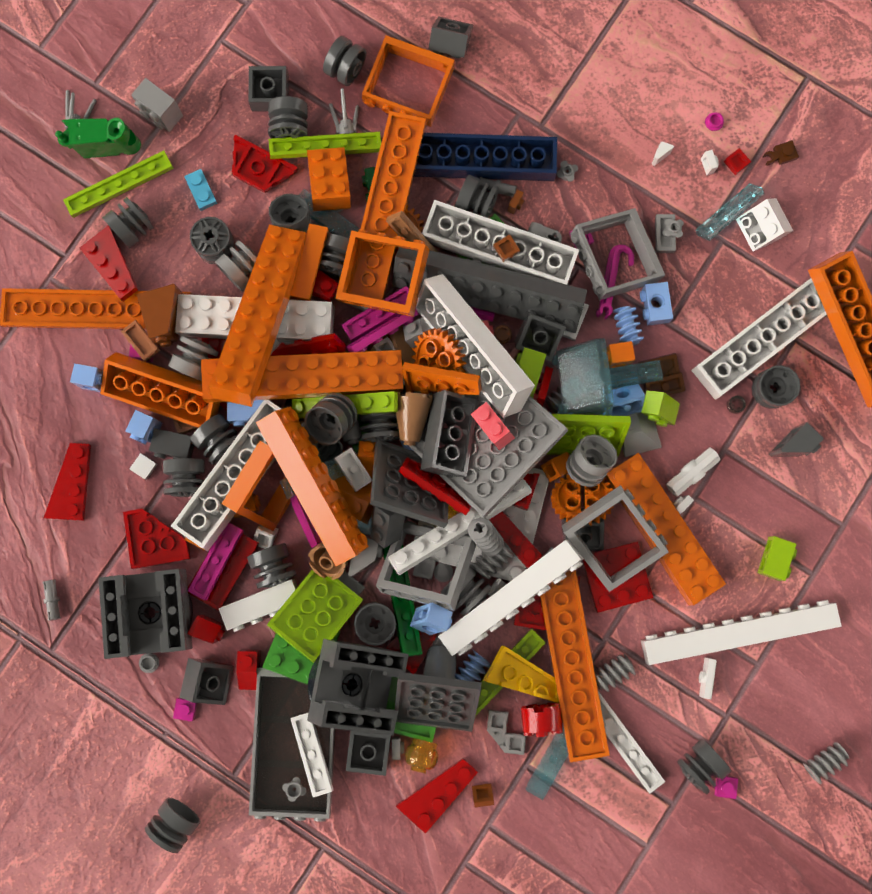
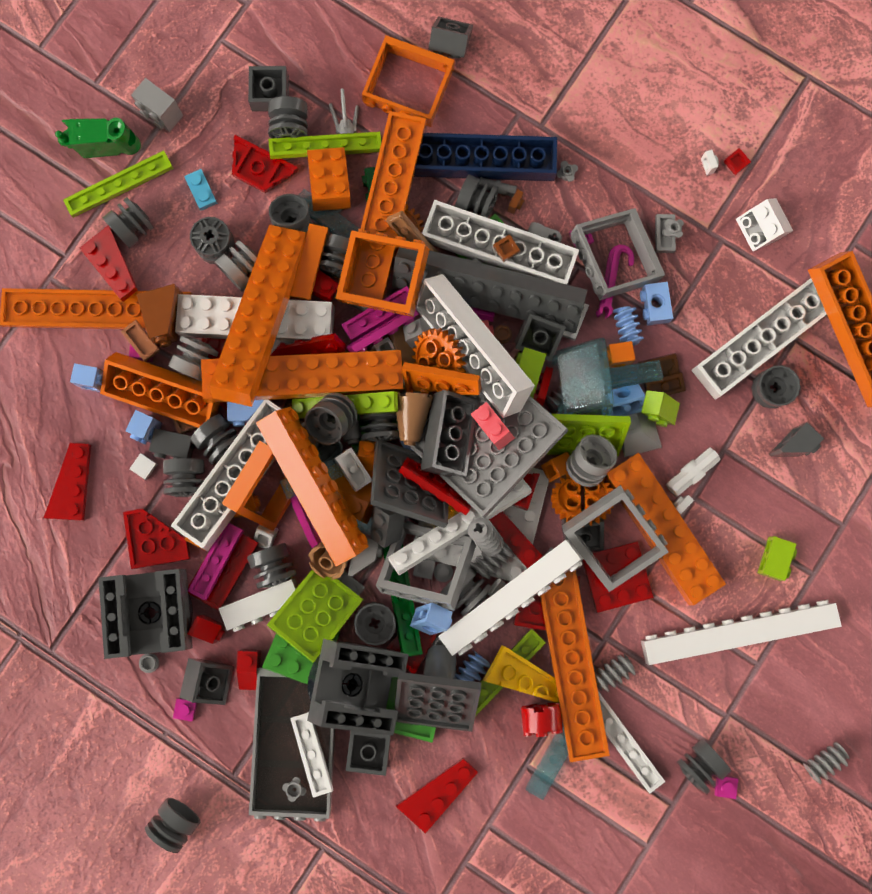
(51, 600): light grey pin -> none
(69, 108): light grey plant -> none
(344, 60): dark grey wheel -> none
(397, 748): light grey plate -> none
(421, 755): clear yellow piece -> none
(482, 795): dark orange plate -> none
(497, 727): light grey tile -> none
(662, 152): white slope -> none
(707, 677): white plate -> none
(714, 121): dark pink plate -> none
(729, 211): clear light blue plate -> none
(730, 406): clear smoke bush -> none
(783, 153): reddish brown plate -> none

